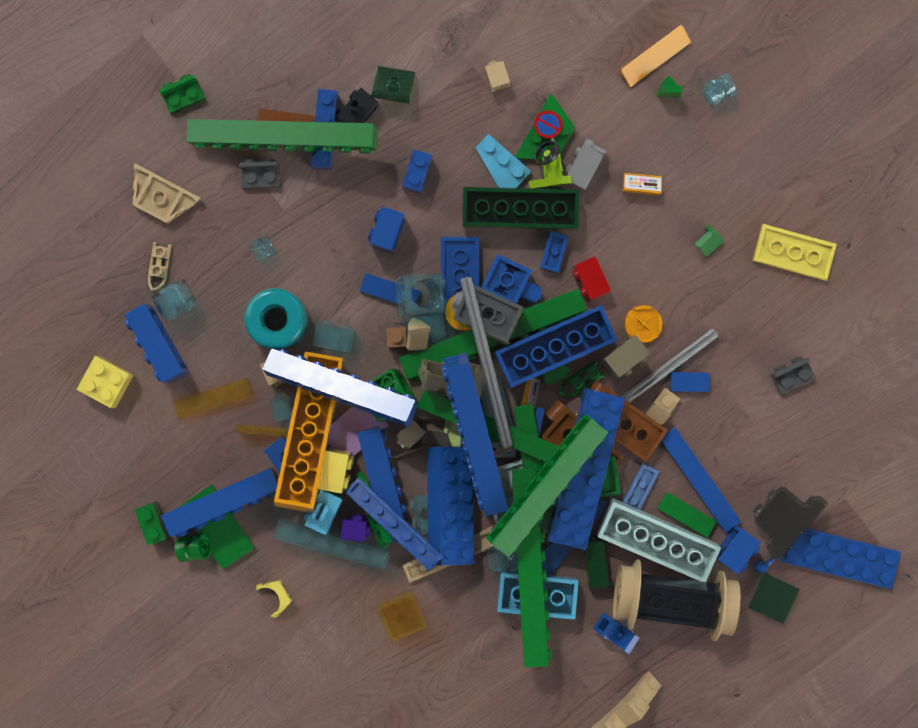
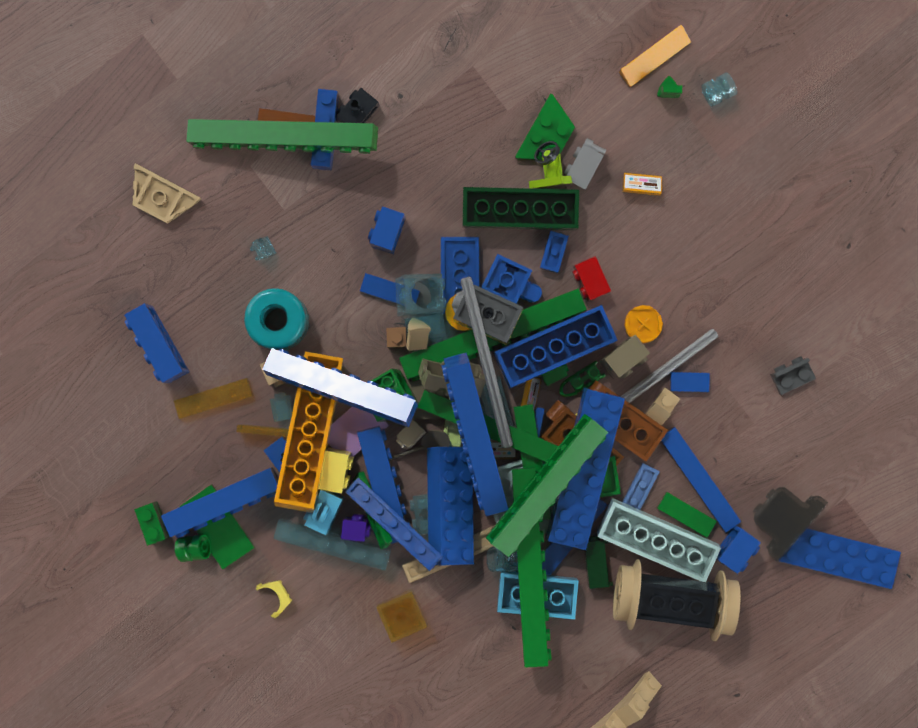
(105, 382): light yellow brick -> none
(158, 270): tan piece -> none
(173, 300): clear light blue brick -> none
(182, 93): green bracket -> none
(260, 174): dark grey bracket -> none
(334, 337): clear light blue brick -> none
(393, 84): clear green plate -> none
(417, 171): blue brick -> none
(497, 75): tan brick -> none
(502, 165): medium azure wing -> none
(548, 125): piece -> none
(616, 632): blue brick -> none
(709, 241): green tile -> none
(762, 567): blue hand -> none
(773, 598): clear green tile -> none
(794, 252): light yellow tile -> none

